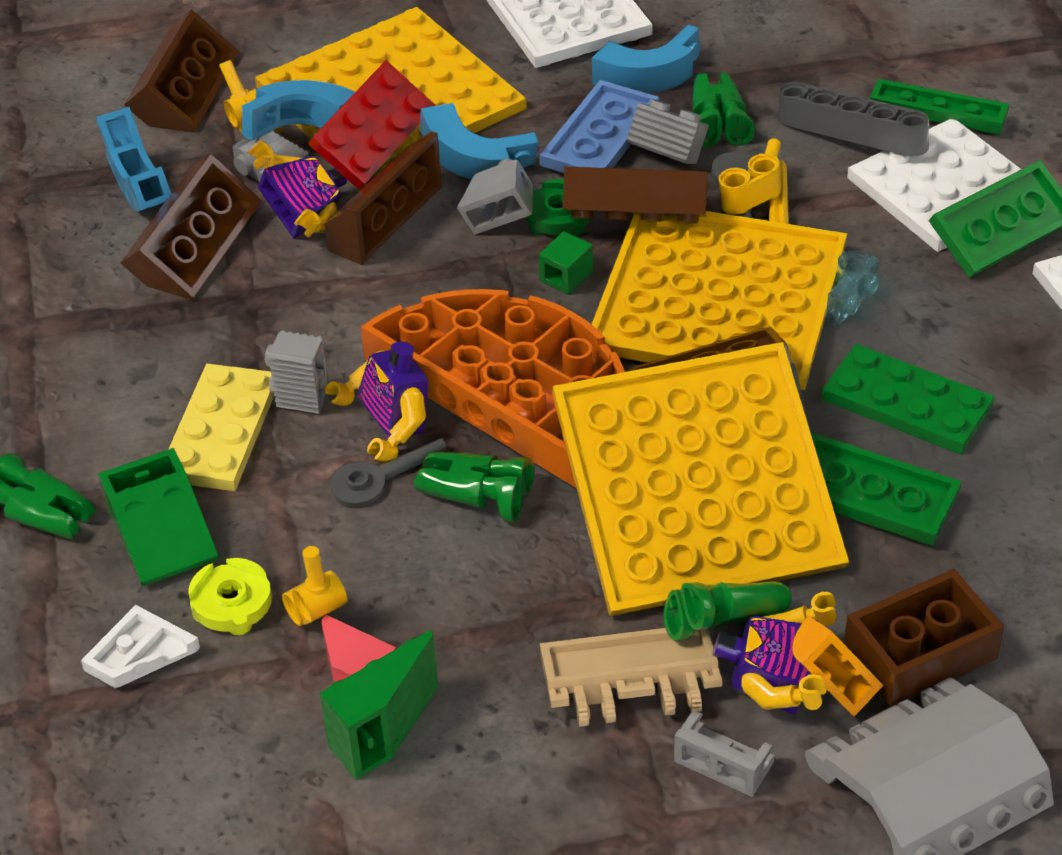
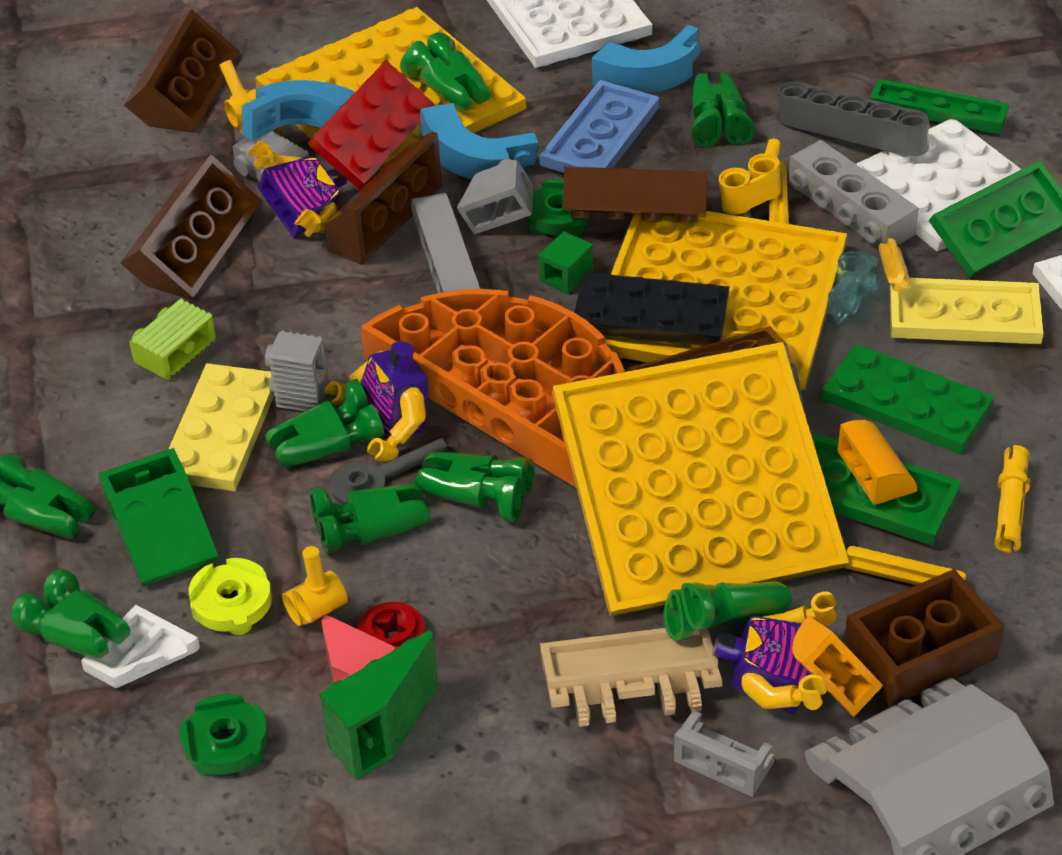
(69, 617): none -> green piece
(133, 170): dark azure arch -> none
(172, 339): none -> lime brick
(228, 755): none -> green plate
(326, 430): none -> green piece
(367, 514): none -> green piece
(384, 615): none -> red gear
(443, 243): none -> light grey beam
(445, 71): none -> green piece
(653, 308): none -> black plate
(668, 132): light grey brick -> none
(852, 194): none -> light grey brick
(874, 462): none -> light orange brick
(893, 566): none -> yellow axle
(894, 264): none -> yellow axle
(967, 311): none -> light yellow plate
(1013, 487): none -> yellow pin

